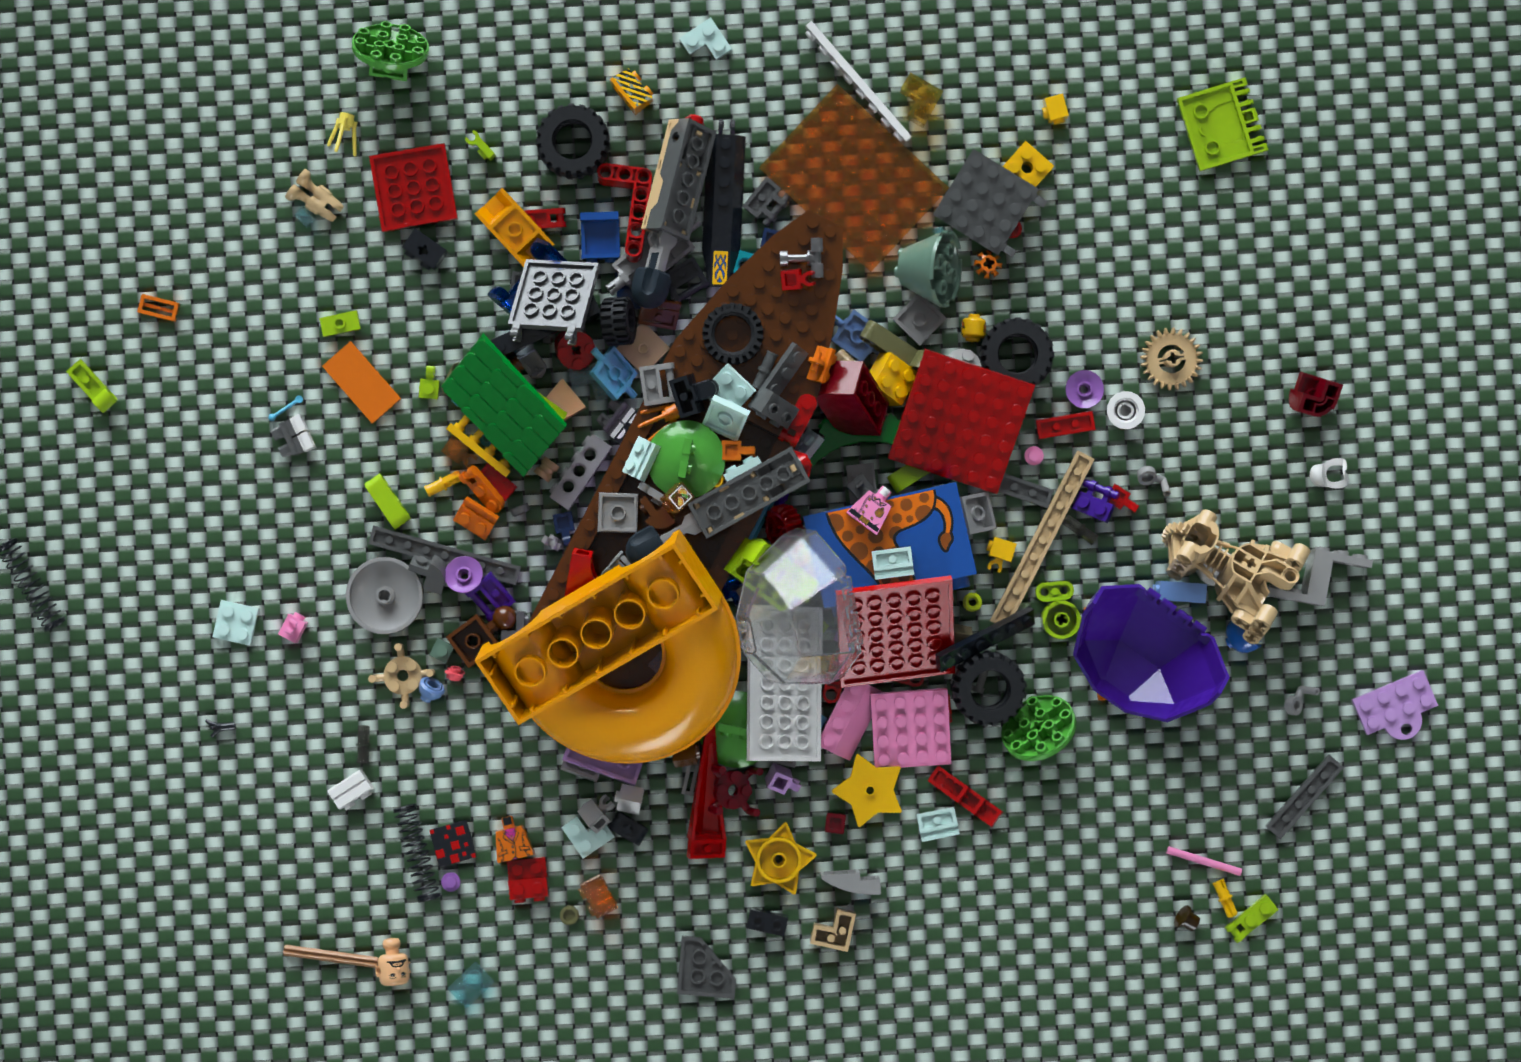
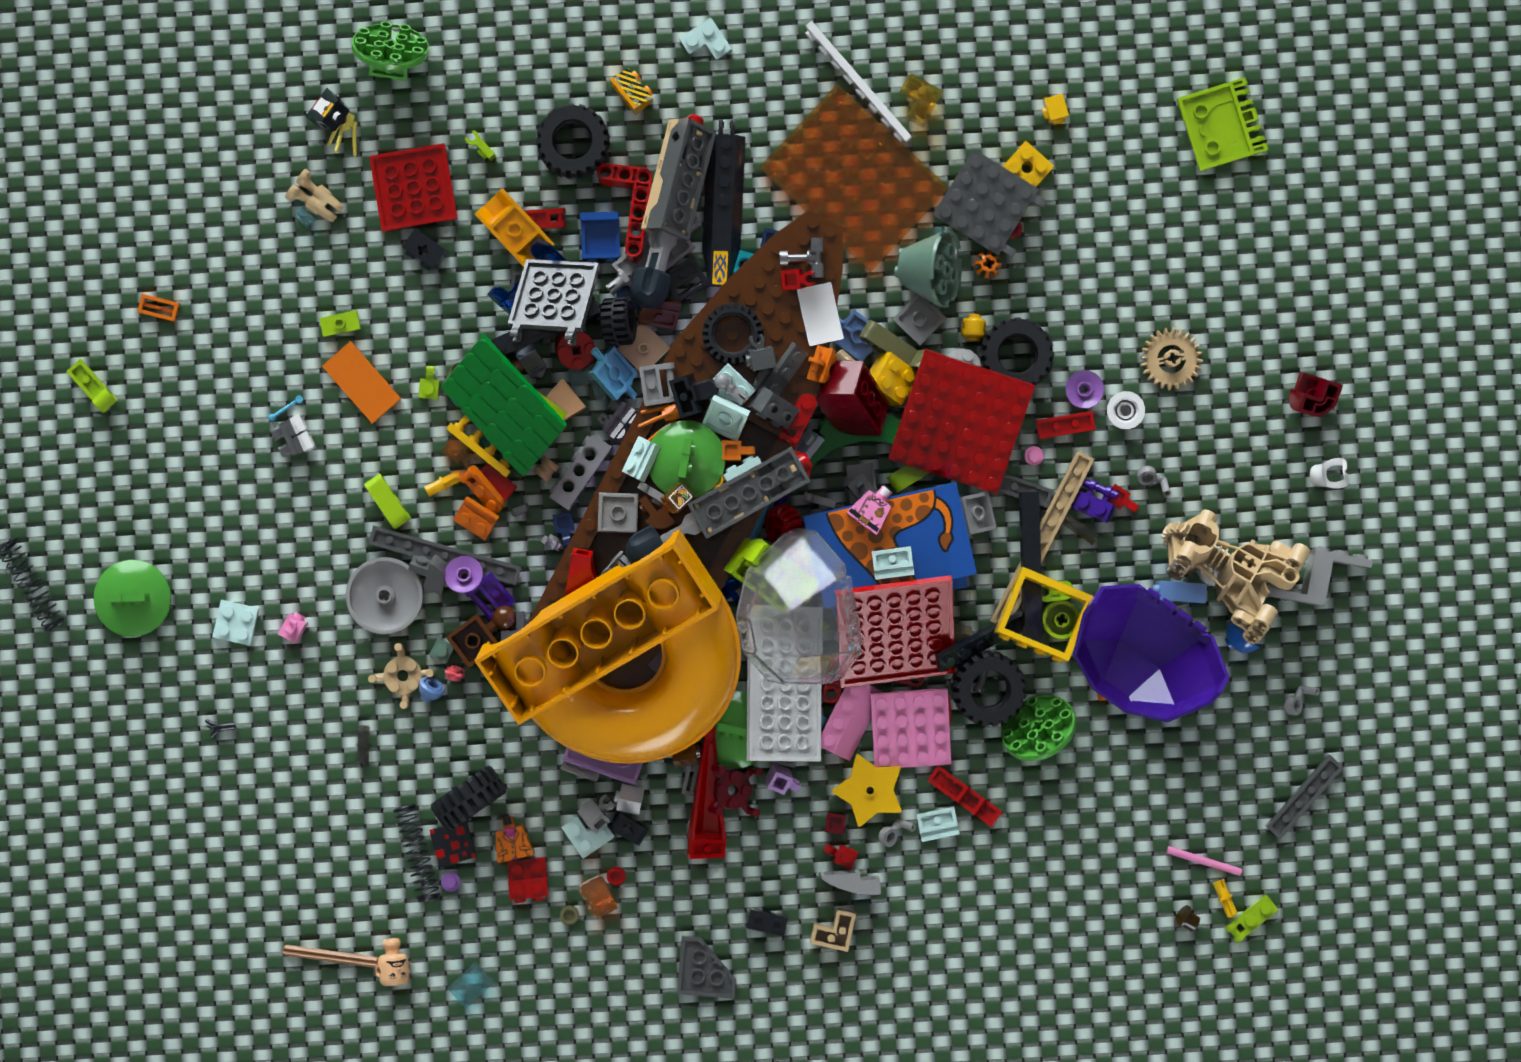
(132, 598): none -> bright green bracket
(328, 111): none -> black torso
(351, 789): white brick -> none
(468, 798): none -> black tyre
(616, 876): none -> red plate
(722, 382): none -> light grey pin
(761, 356): none -> dark grey brick
(762, 198): dark grey plate -> none
(782, 873): yellow plate -> none
(820, 314): none -> white sticker
(824, 503): none -> light grey plate
(843, 855): none -> red plate
(889, 835): none -> light grey plate
(967, 597): neon yellow plate -> none
(1000, 550): yellow brick -> none
(1023, 641): none -> yellow window
(1031, 559): none -> black tile
(1396, 705): lavender plate -> none

